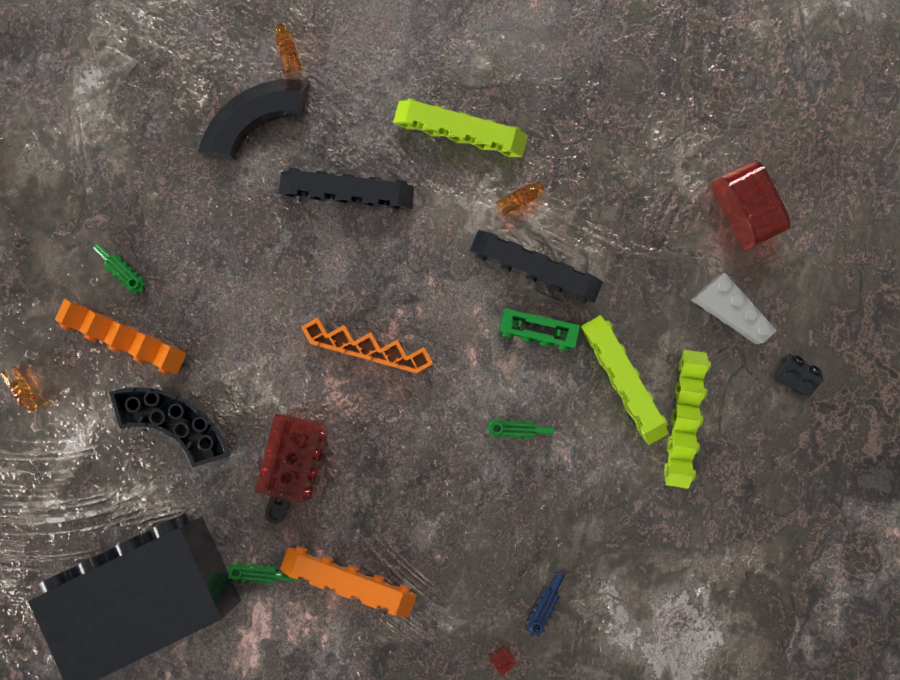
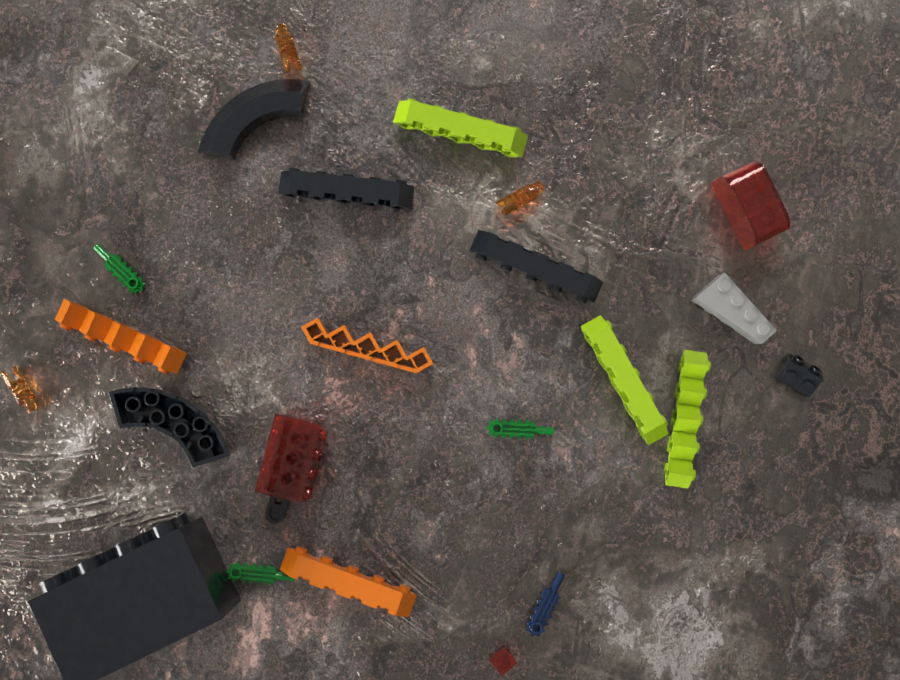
(570, 336): green brick -> none

